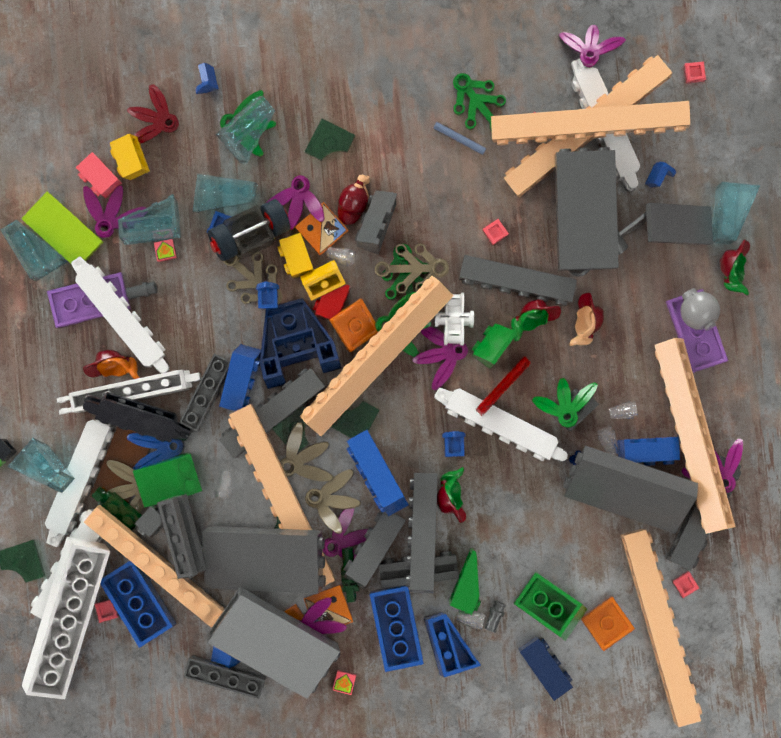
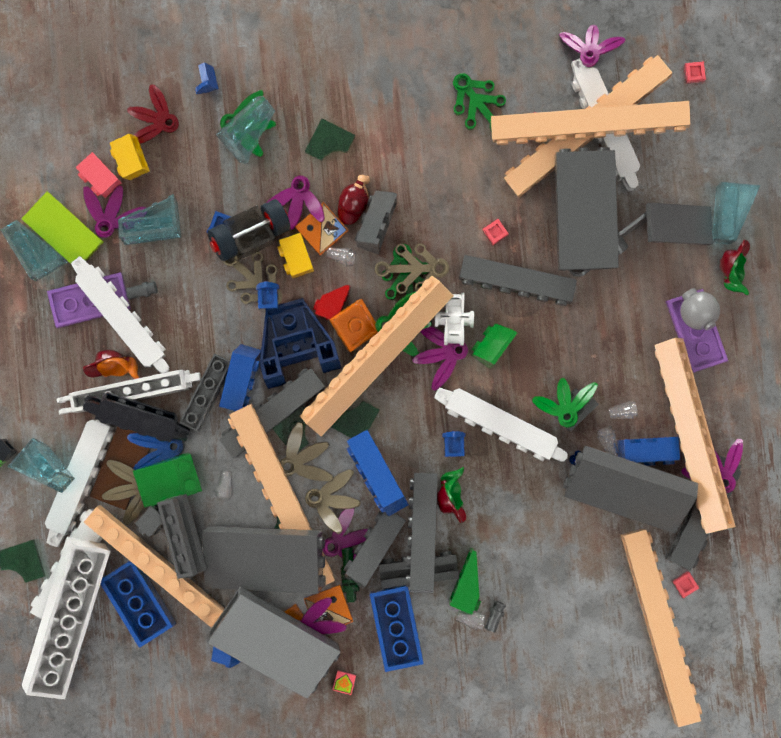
(106, 611): coral tile -> none
(117, 507): dark green hinge -> none
(165, 250): tile -> none
(222, 192): clear light blue wedge -> none
(231, 678): dark grey brick -> none
(322, 280): yellow brick -> none
(448, 647): blue wedge -> none
(459, 138): sand blue bar -> none
(503, 386): red axle -> none
(533, 315): hair -> none
(546, 667): dark blue brick -> none
(550, 606): green slope -> none
(589, 320): light nougat hair -> none
(607, 623): orange tile -> none
(658, 174): blue tile -> none

